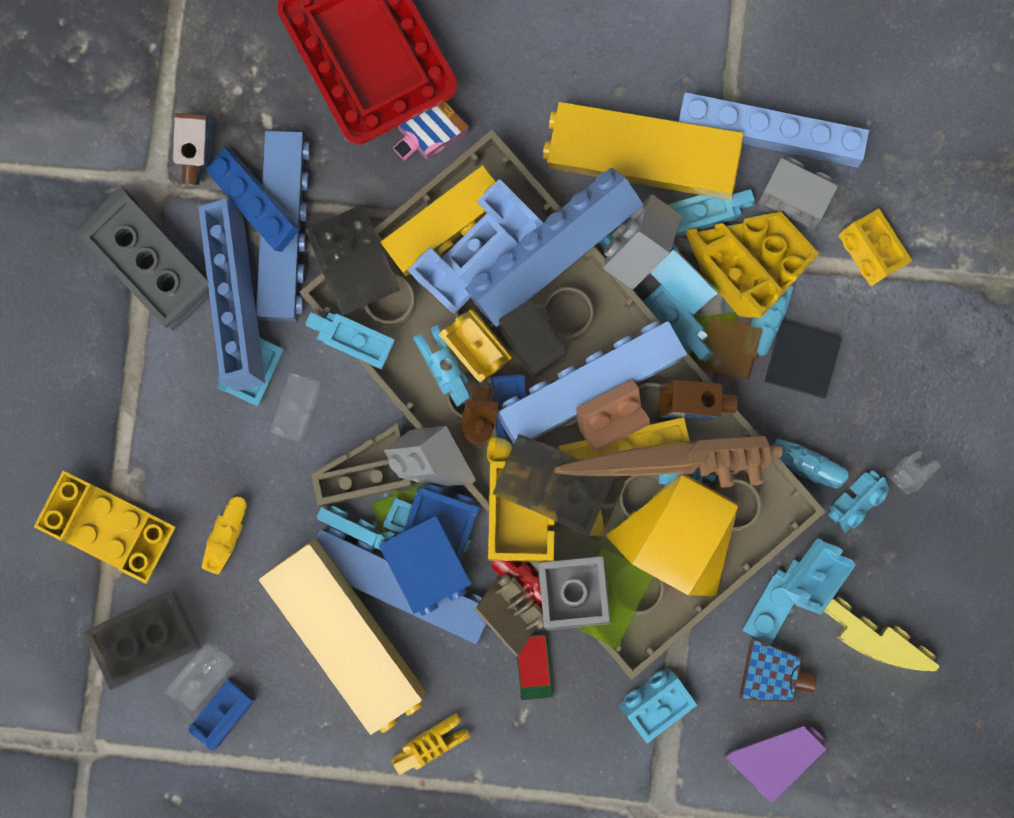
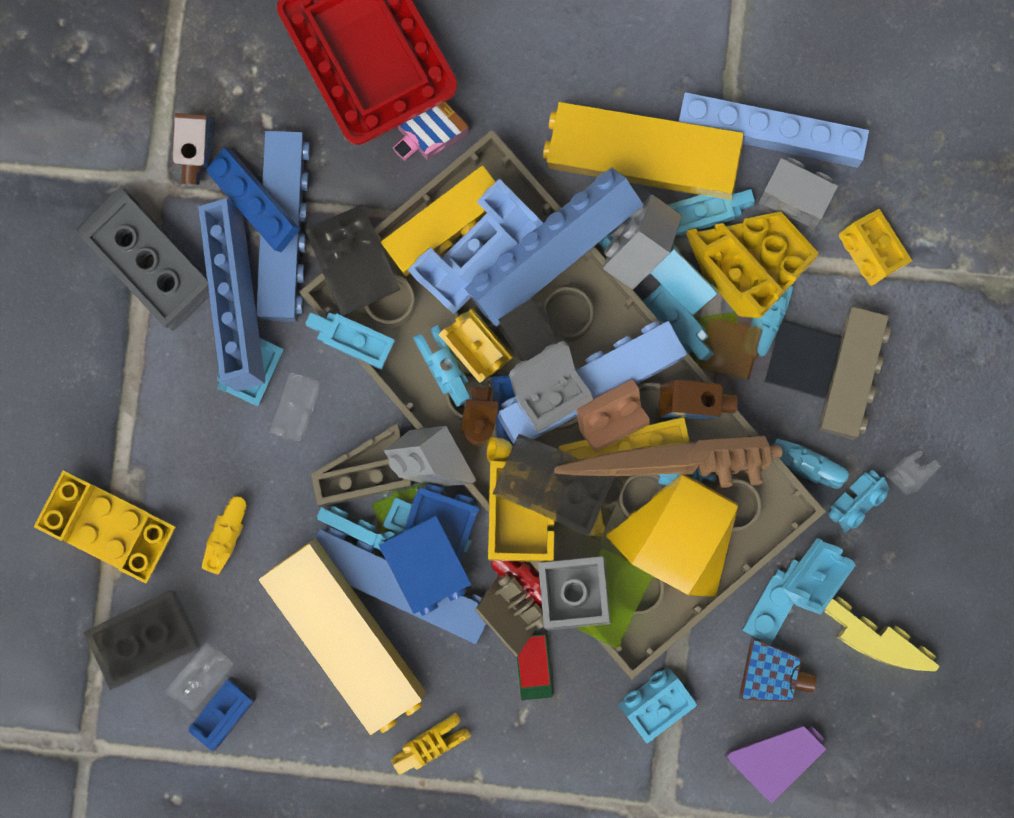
(549, 386): none -> light grey bracket
(853, 373): none -> dark tan brick

